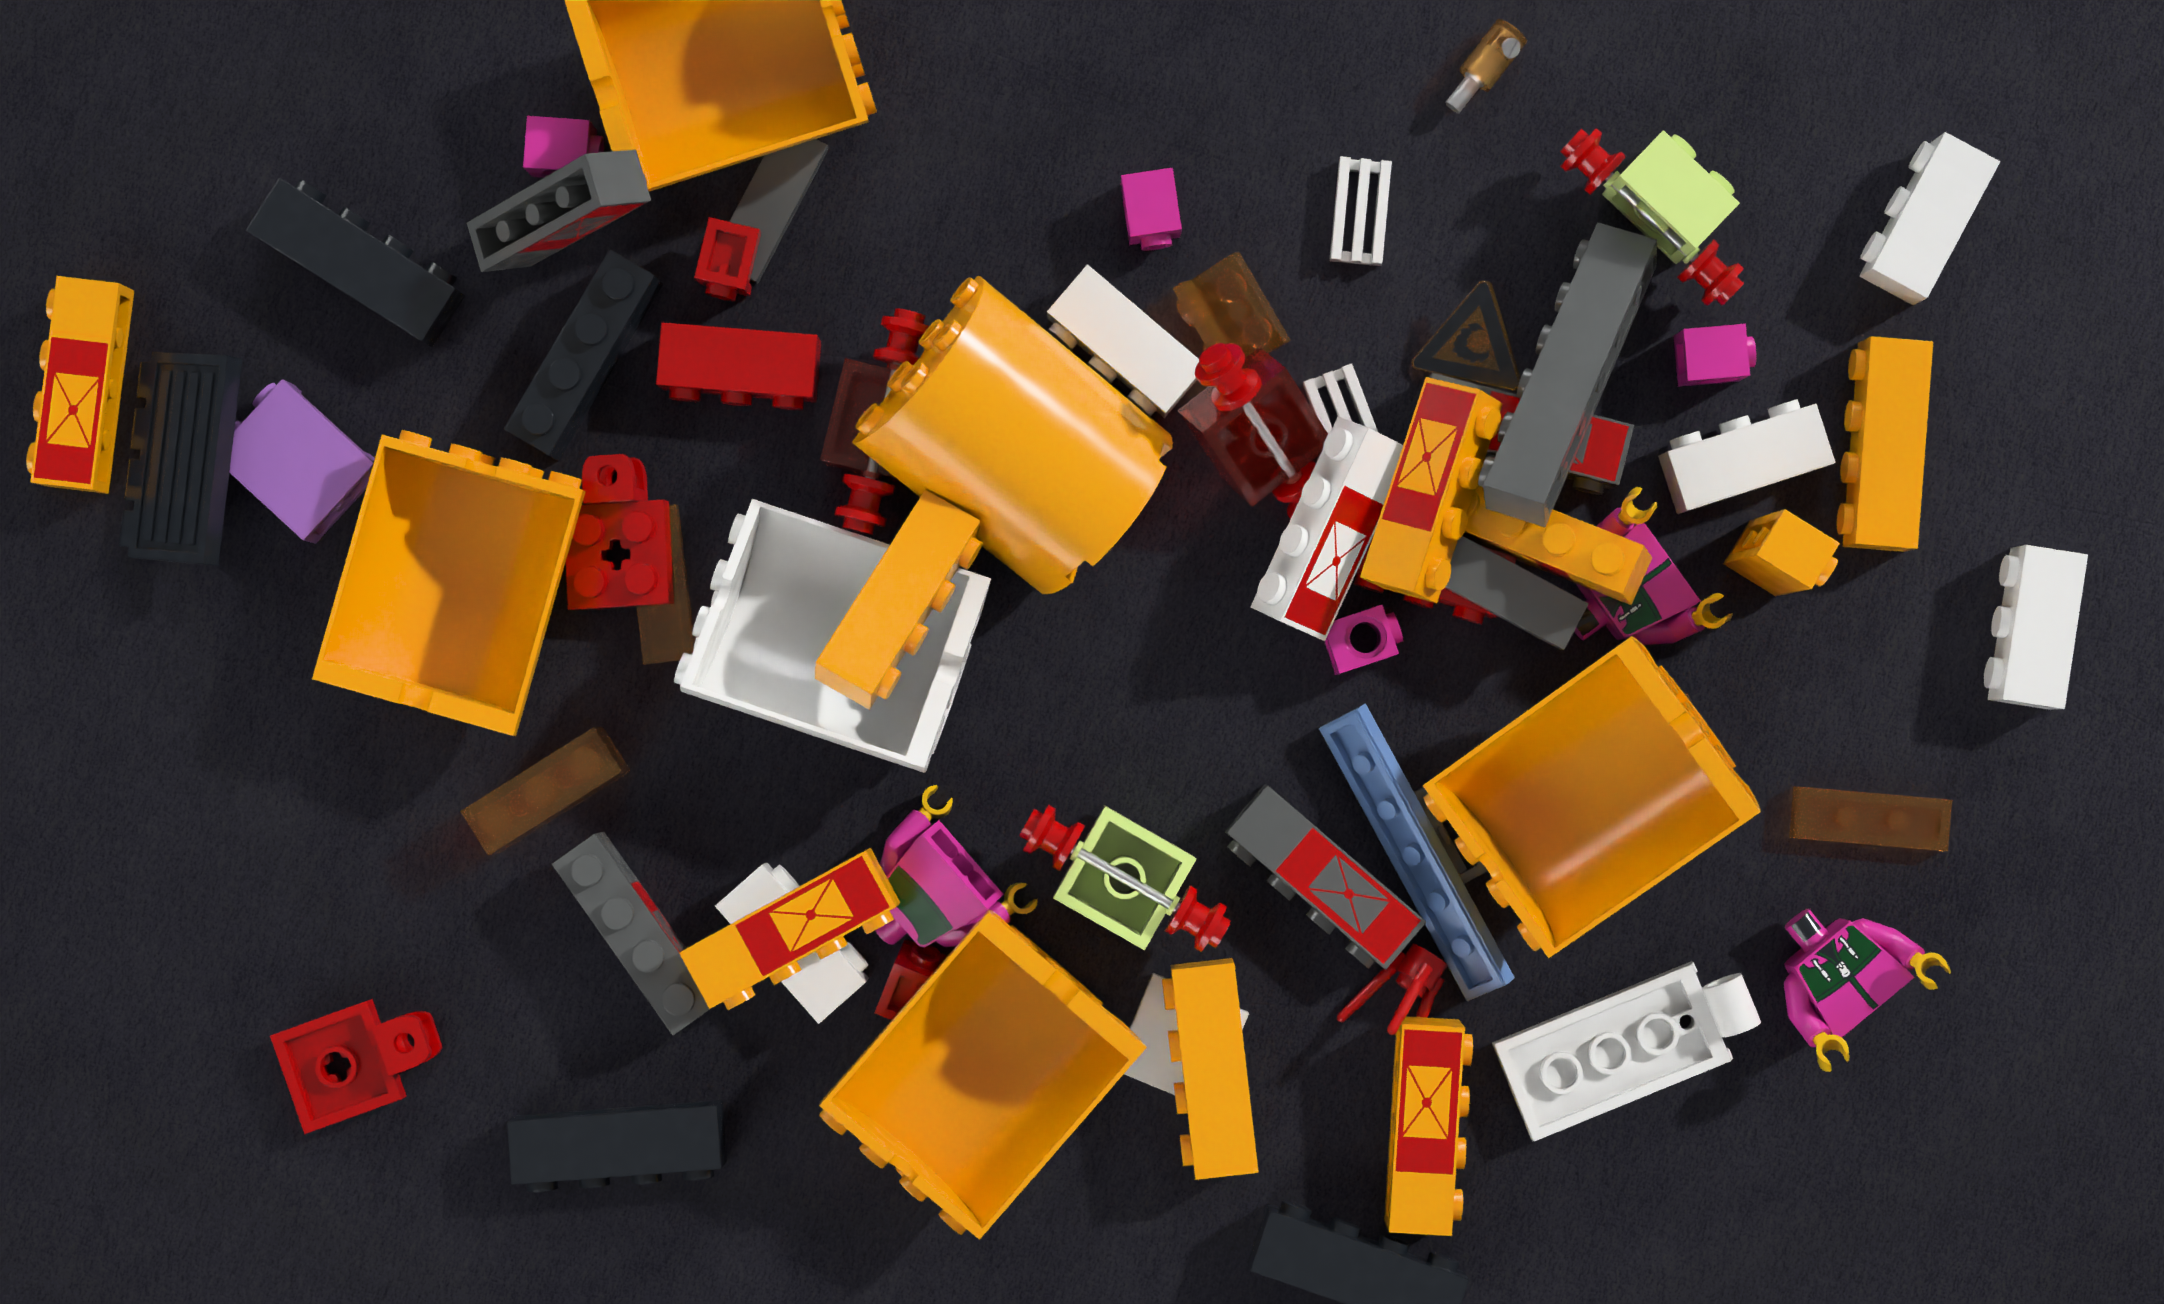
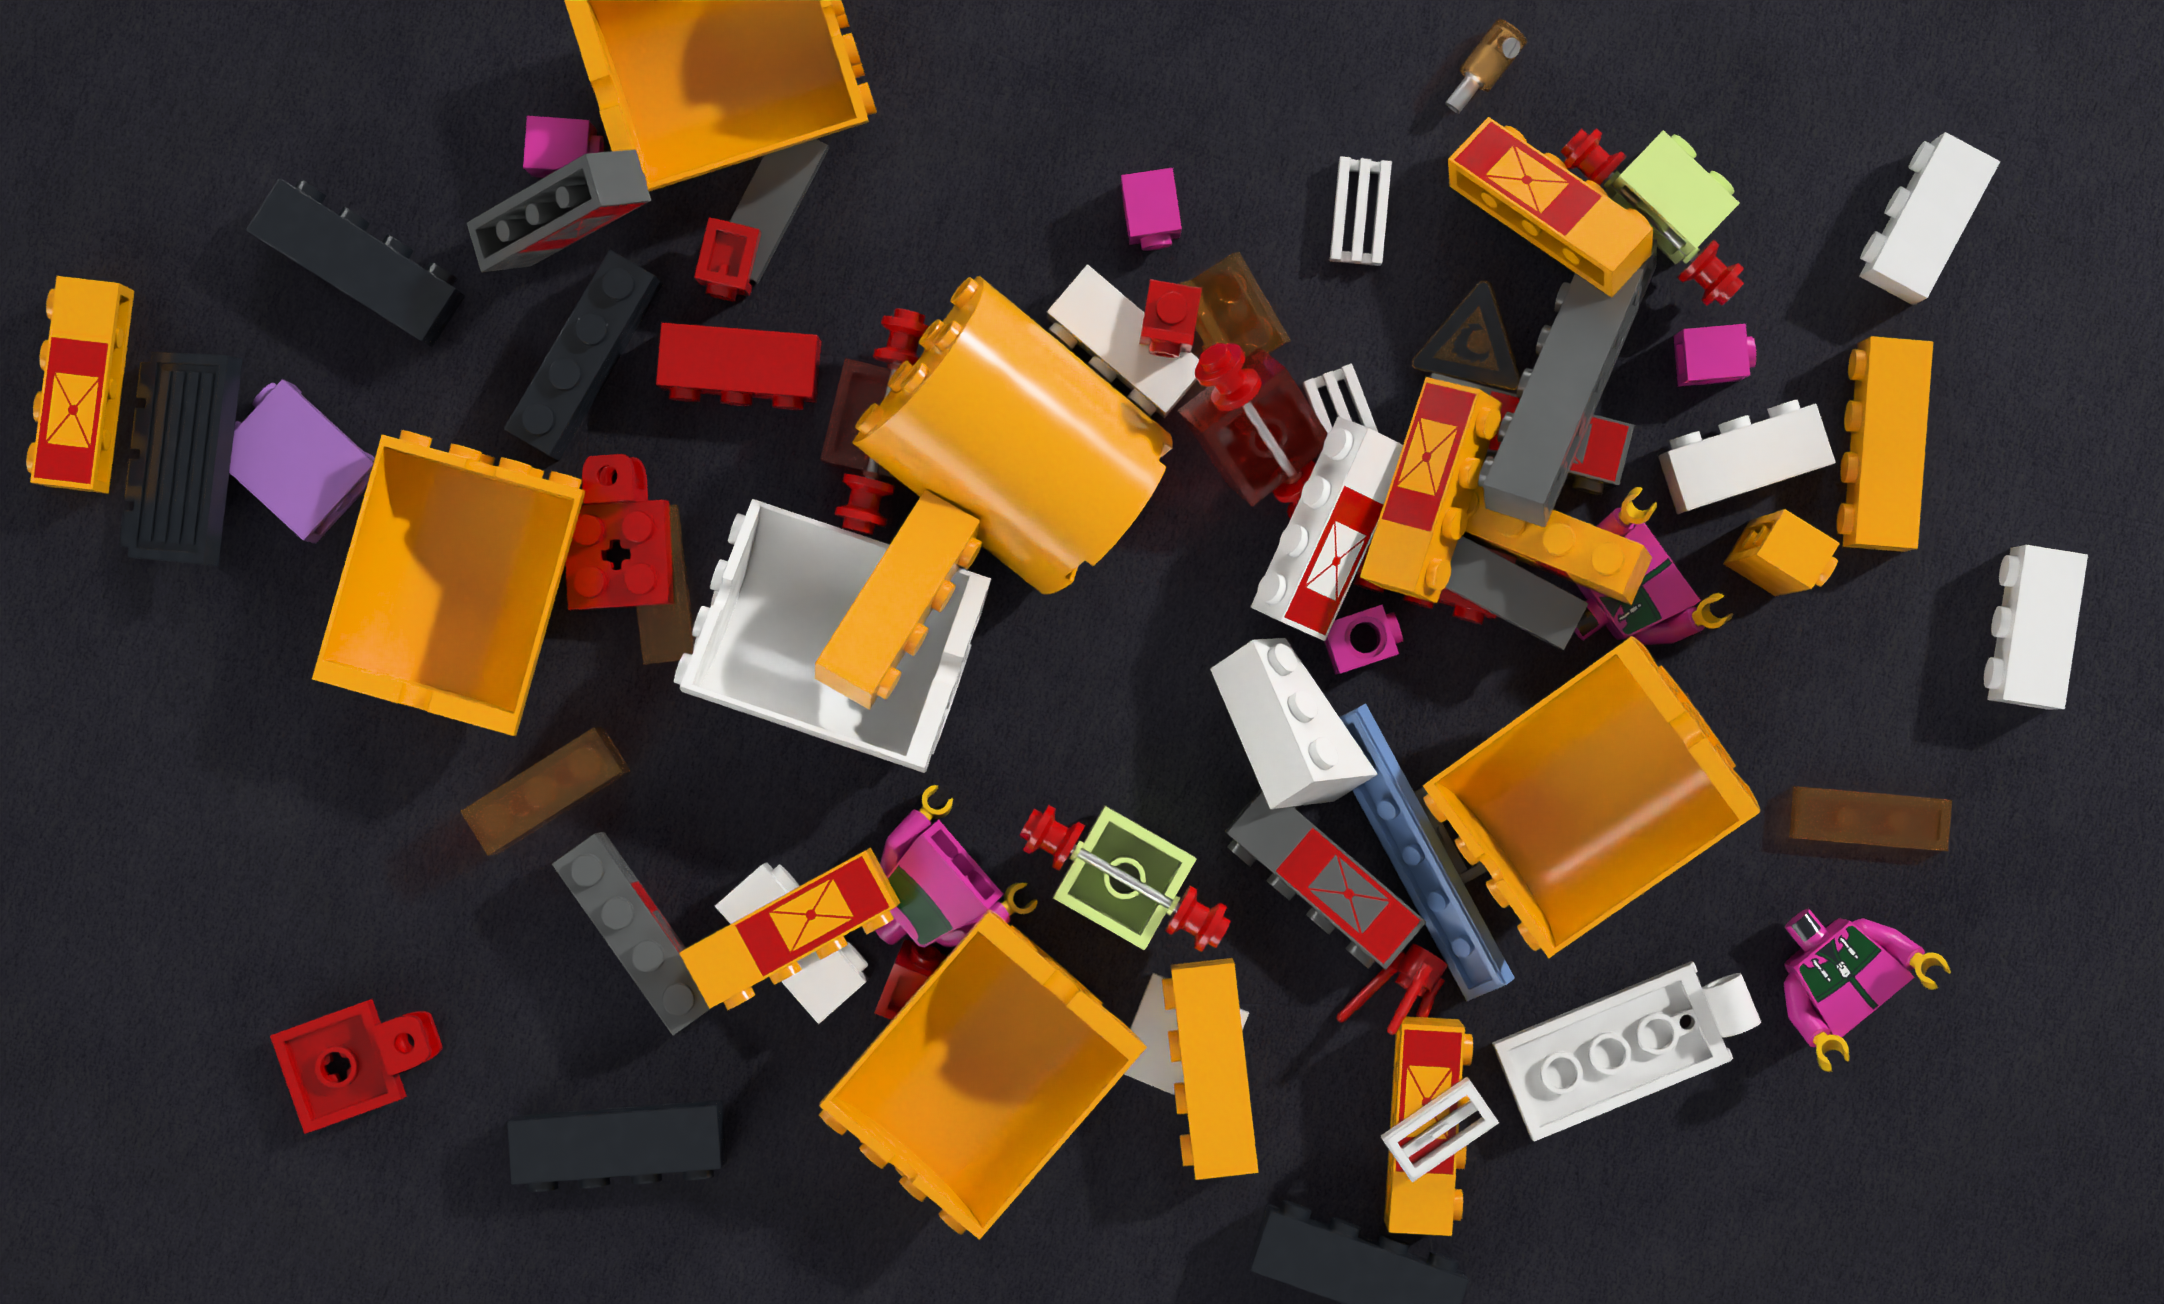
(1170, 318): none -> red bracket
(1288, 727): none -> white wedge
(1428, 1112): none -> white tile
(1551, 206): none -> light orange brick

